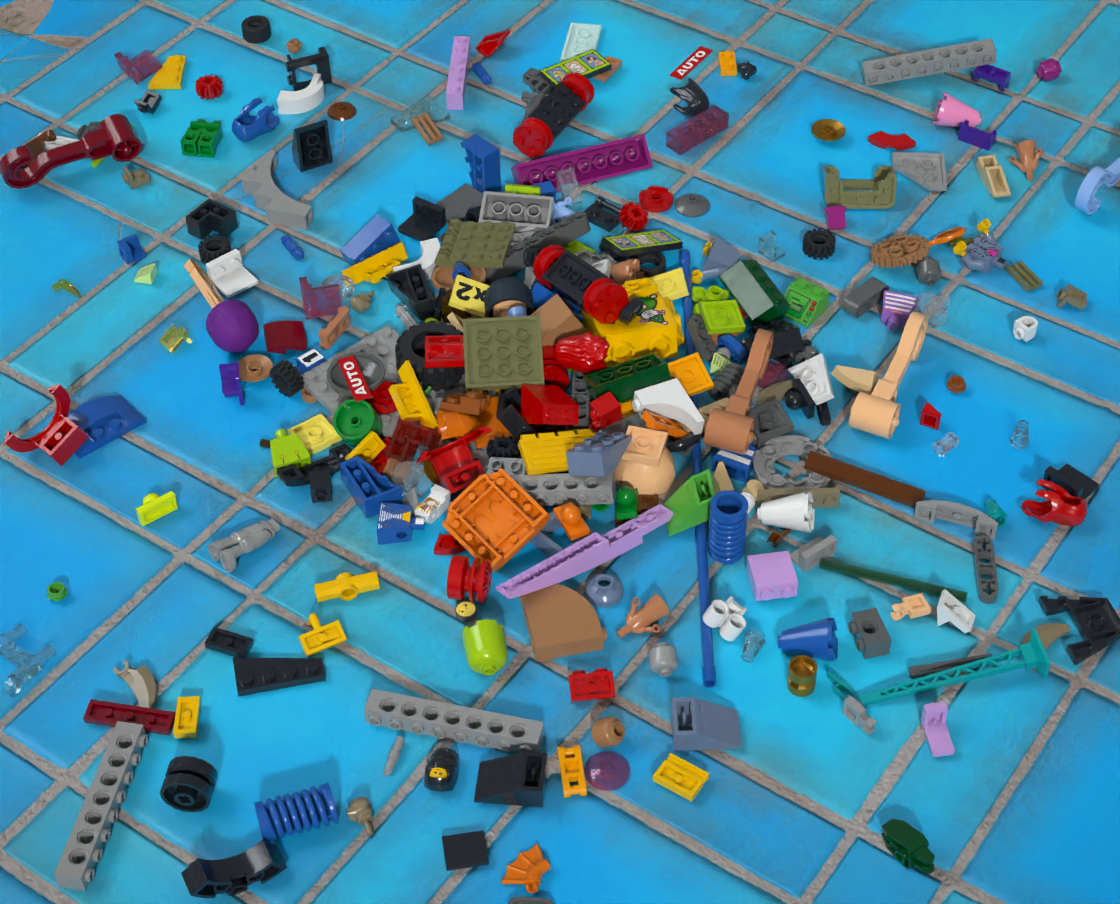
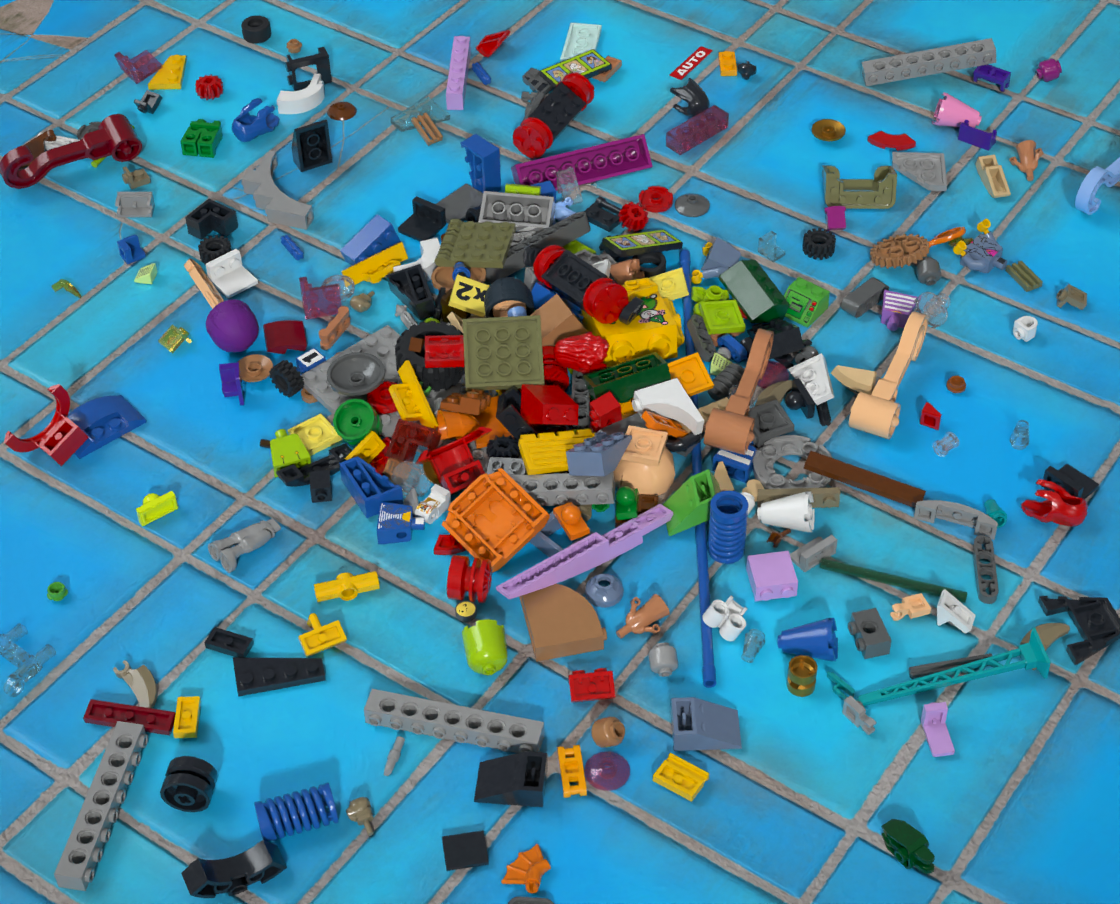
(135, 204): none -> light grey hinge
(354, 378): red sticker -> none
(416, 344): none -> reddish brown piece
(442, 770): black piece -> none

